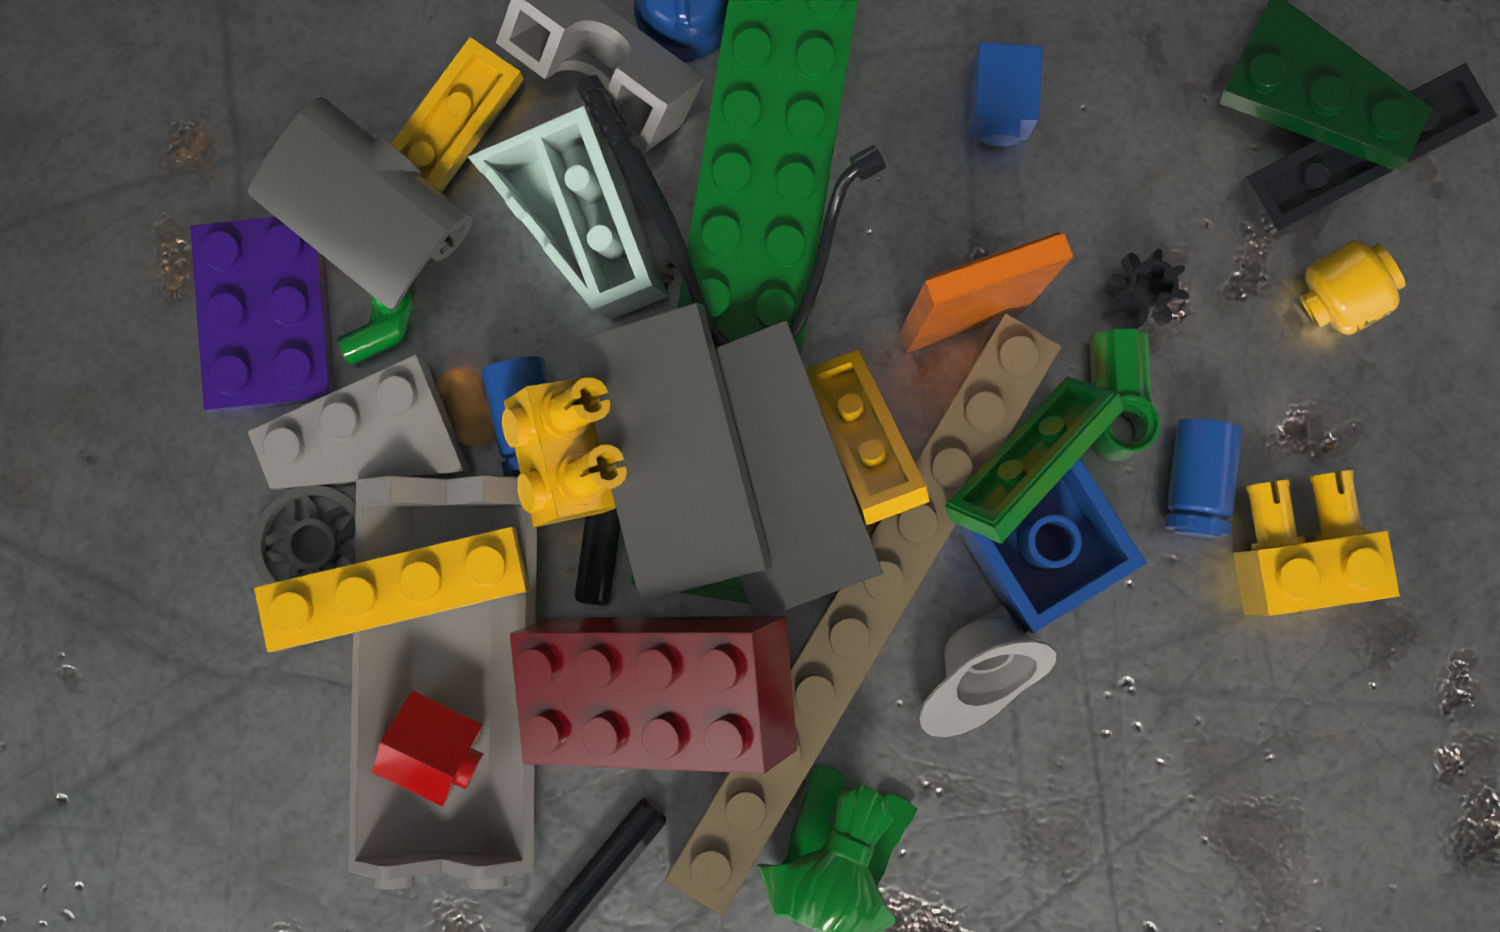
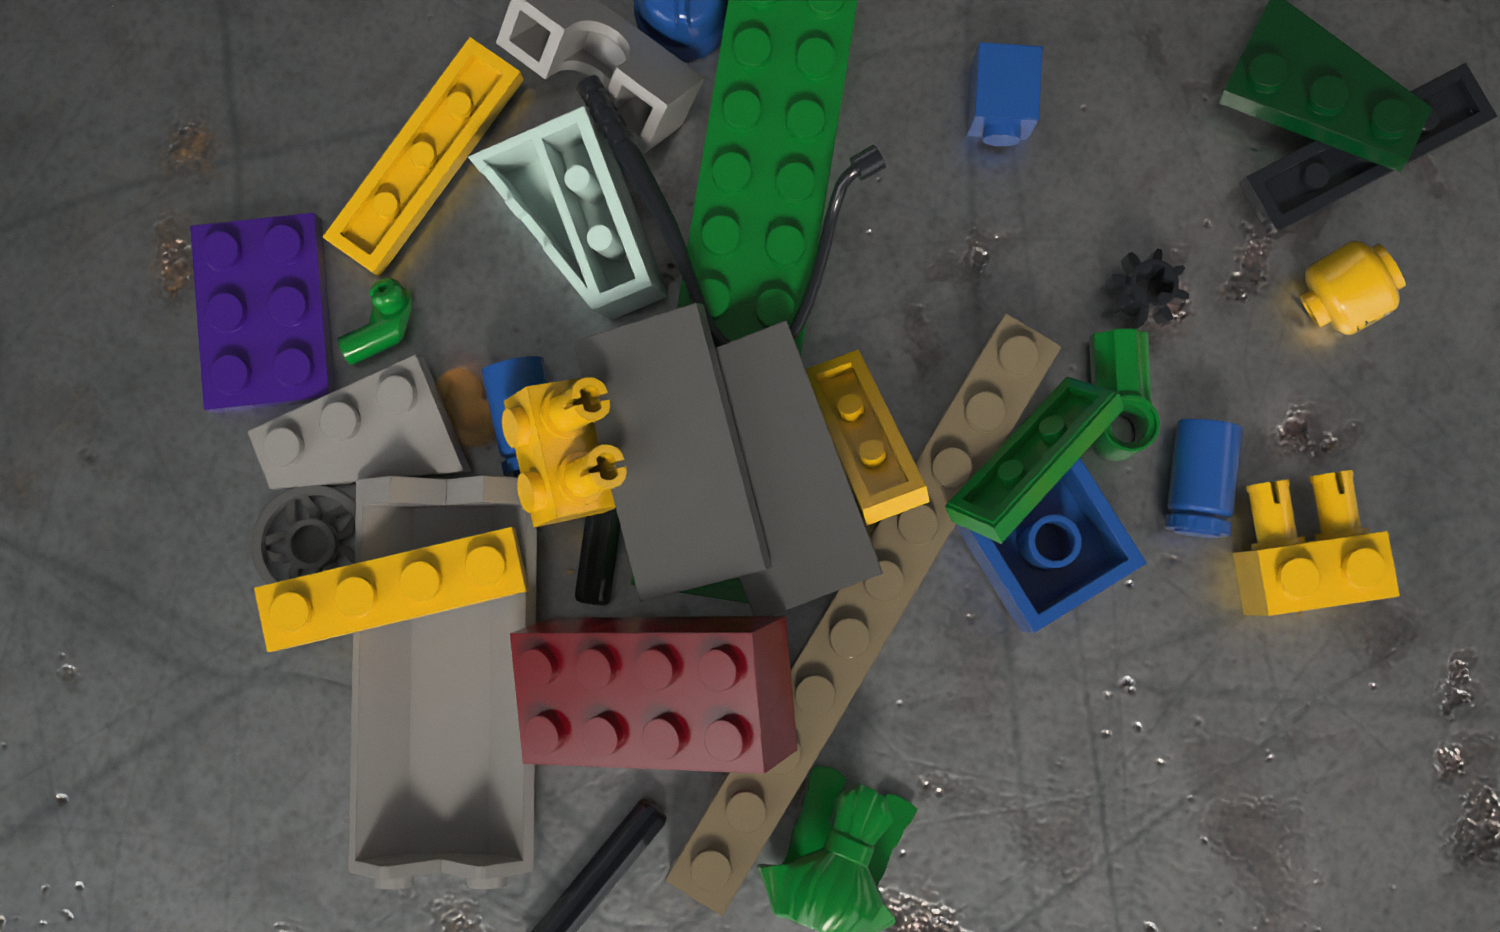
(357, 201): dark grey panel -> none
(429, 749): red brick -> none
(983, 291): orange tile -> none
(985, 671): light grey piece -> none

